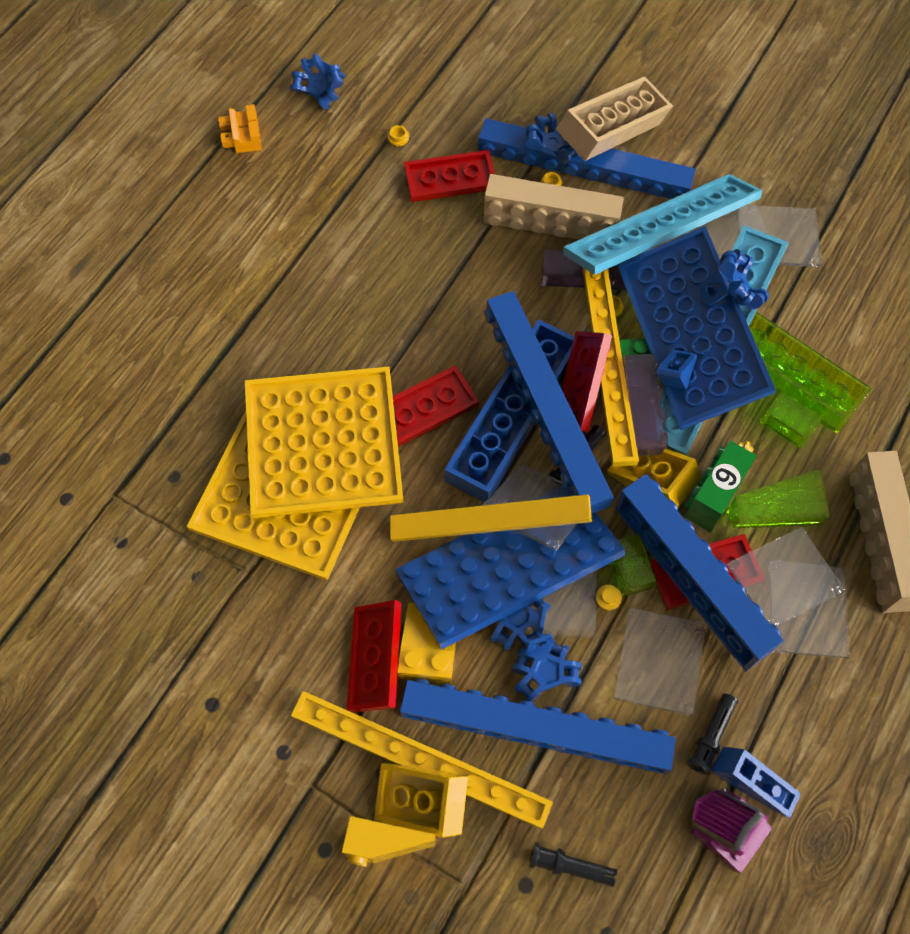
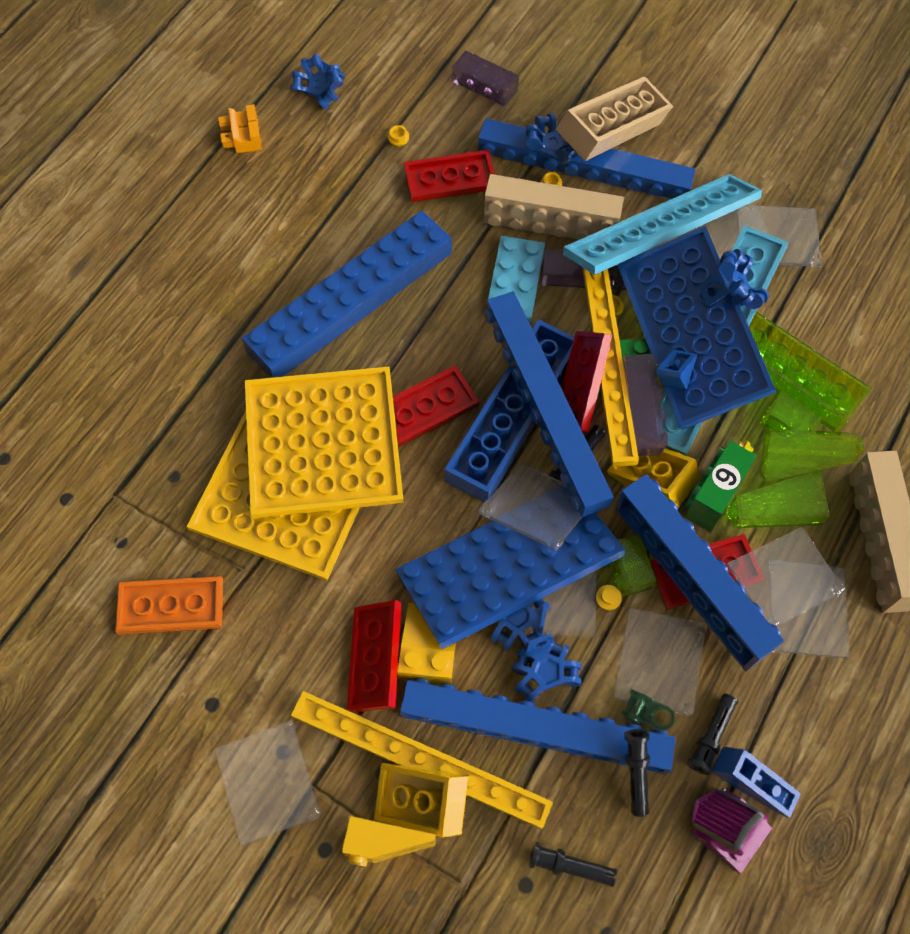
(169, 605): none -> orange tile
(267, 783): none -> clear piece
(347, 295): none -> blue brick
(485, 78): none -> brick
(491, 518): yellow tile -> none
(518, 271): none -> medium azure plate
(638, 760): none -> black pin
(646, 710): none -> clear green piece
(805, 451): none -> clear neon green slope

